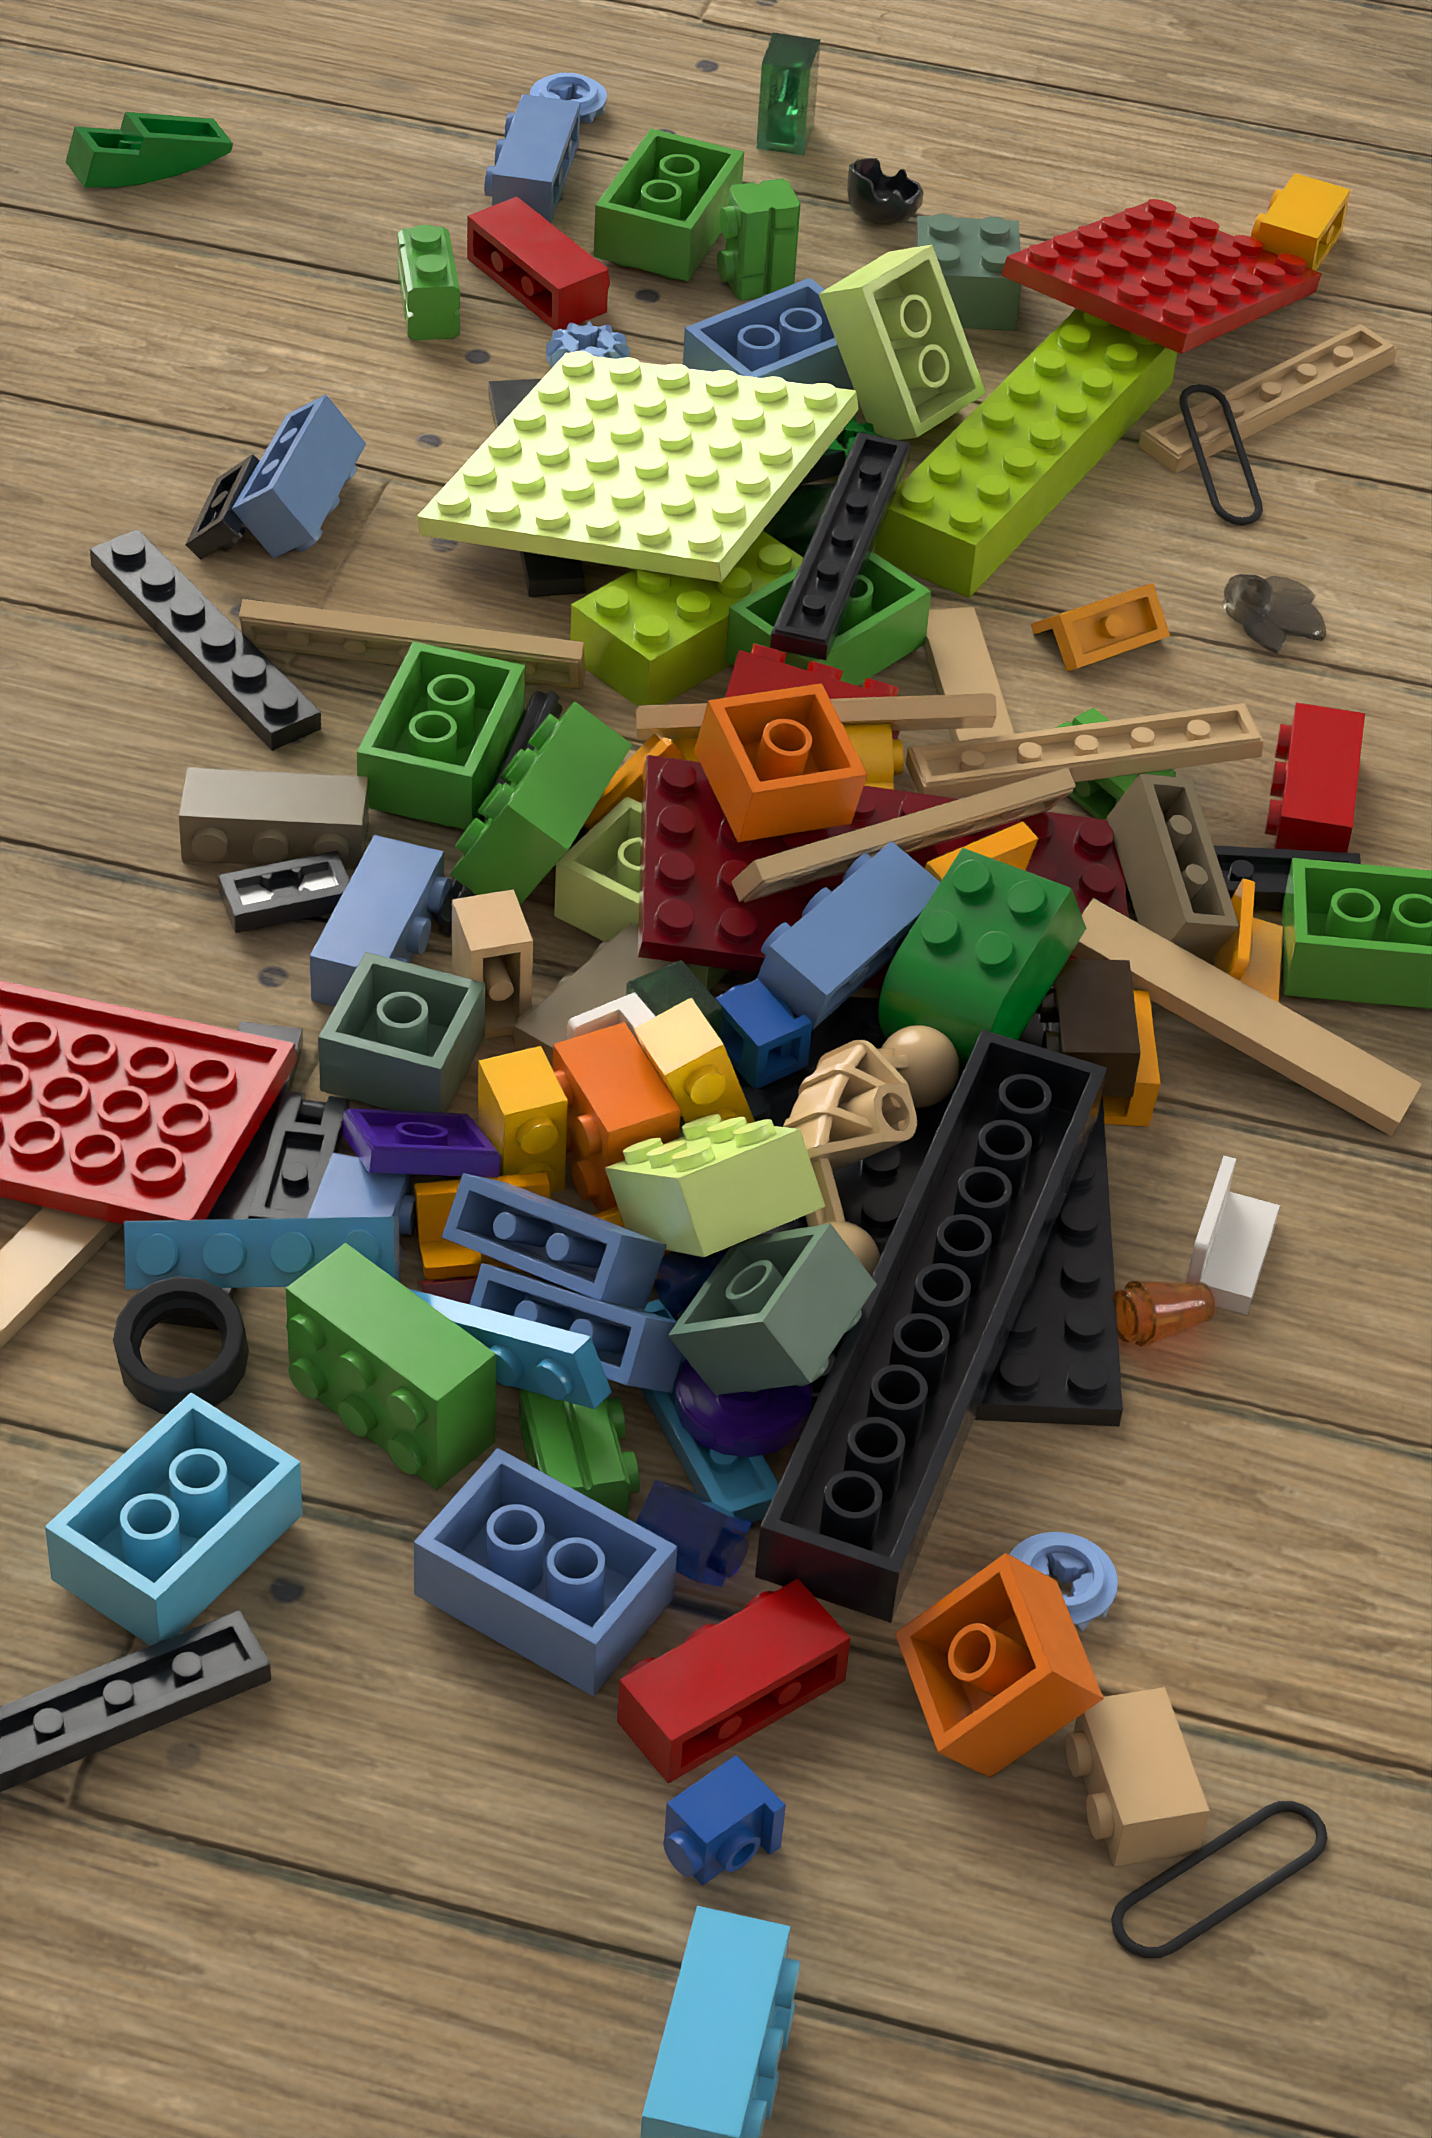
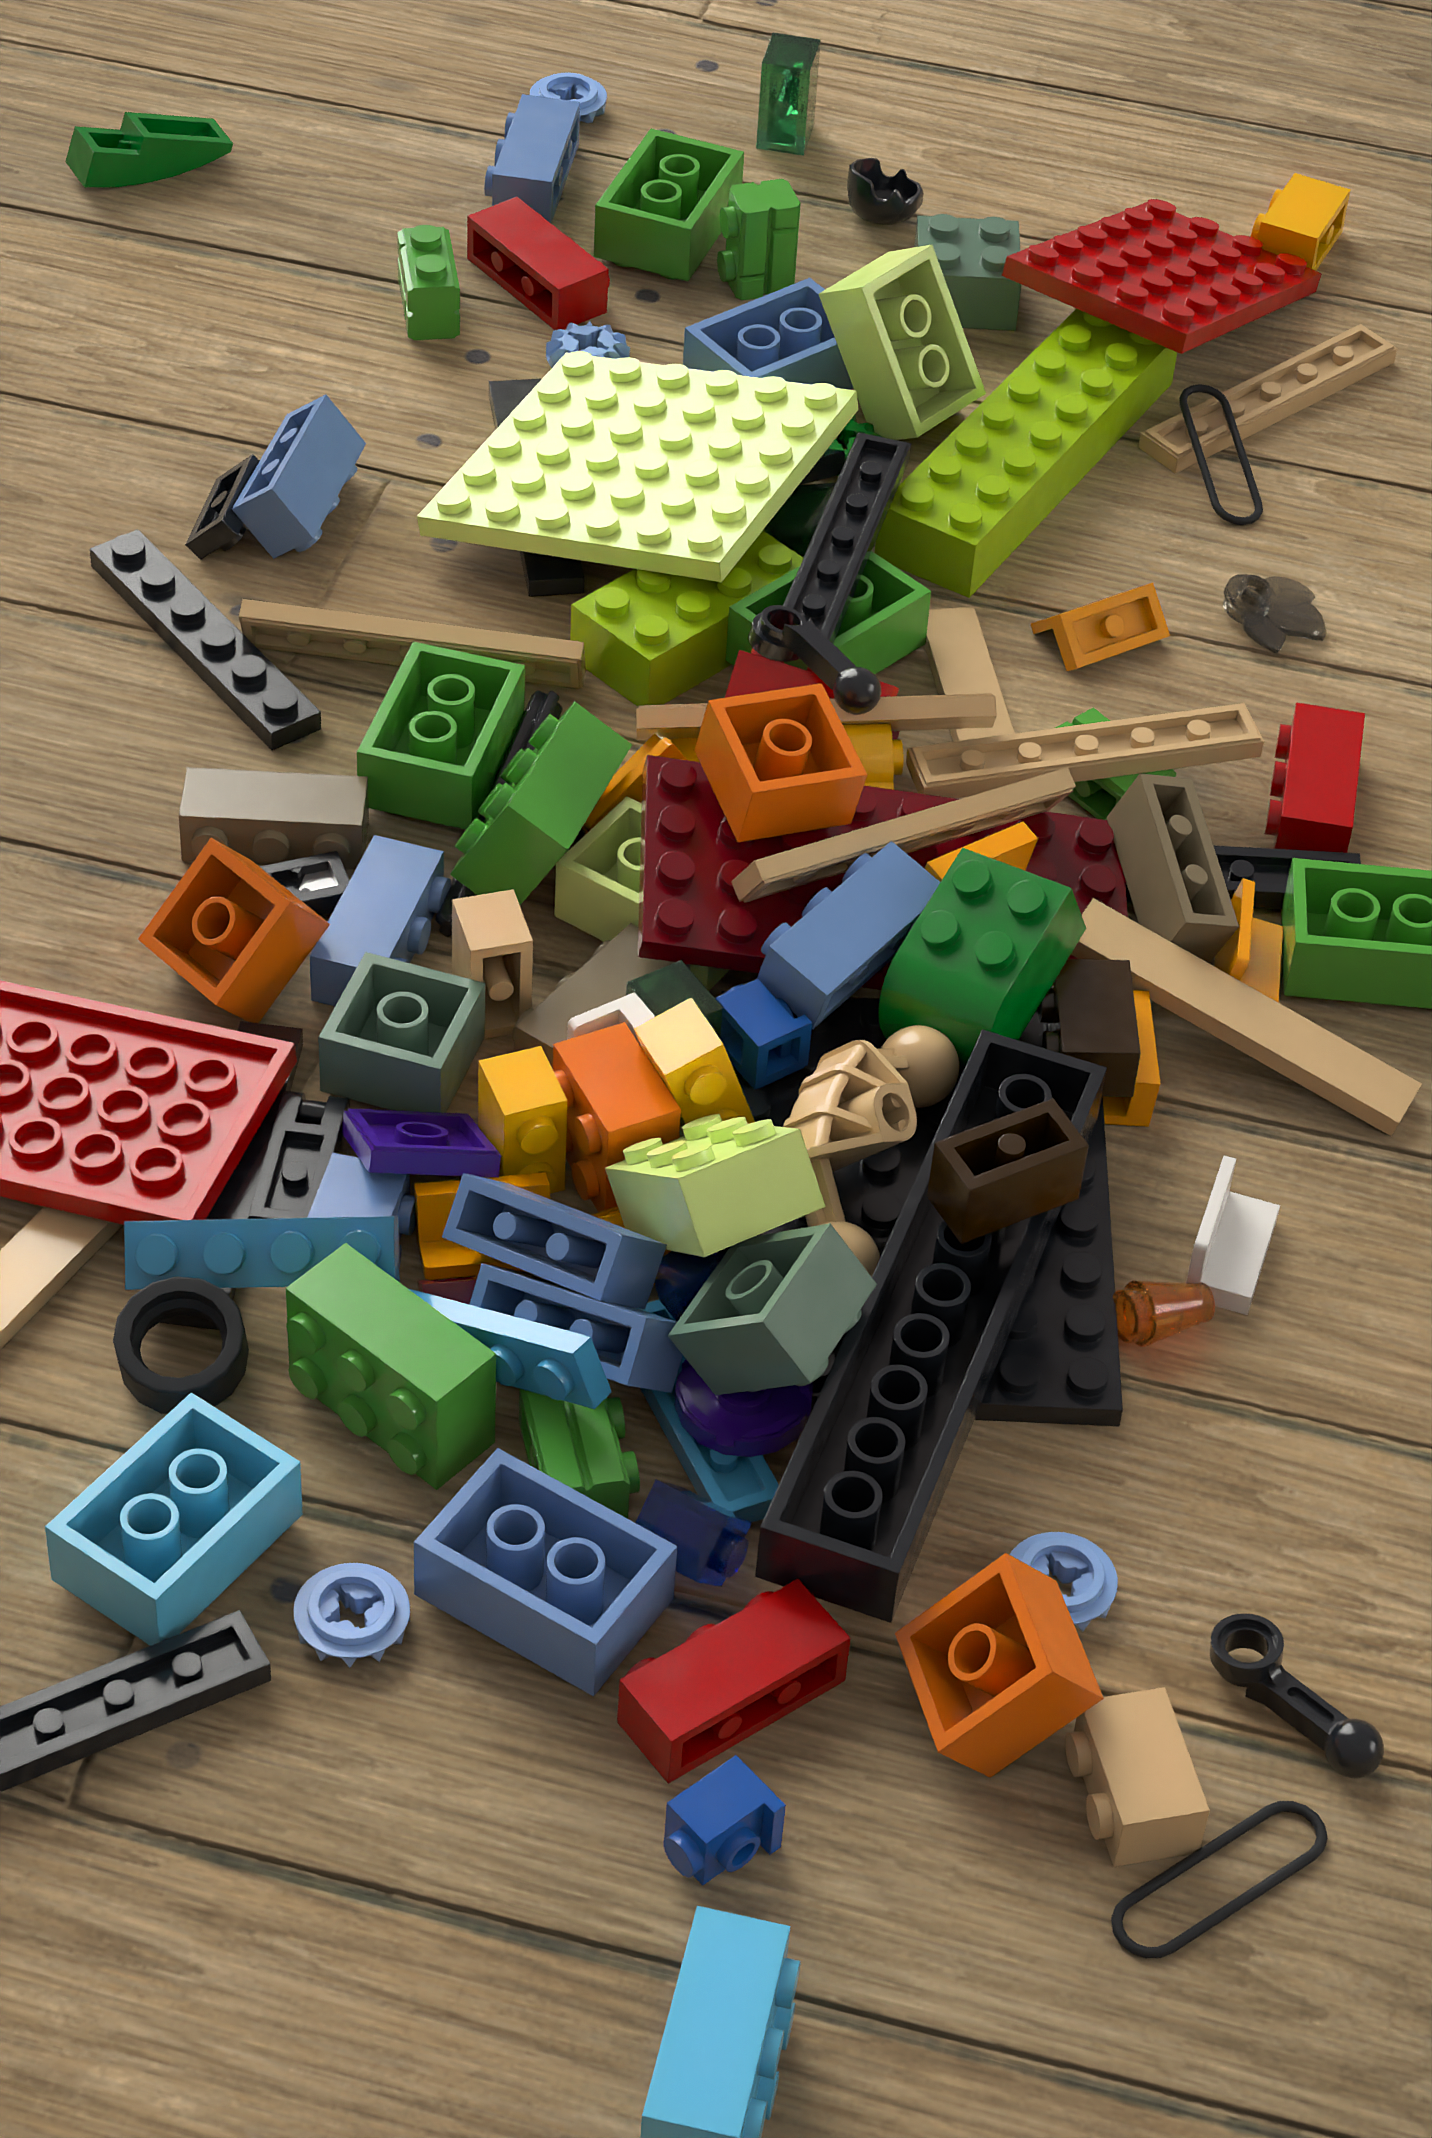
(233, 932): none -> orange brick
(362, 1590): none -> light blue gear
(786, 637): none -> black piece
(1007, 1170): none -> dark brown brick
(1350, 1745): none -> black piece

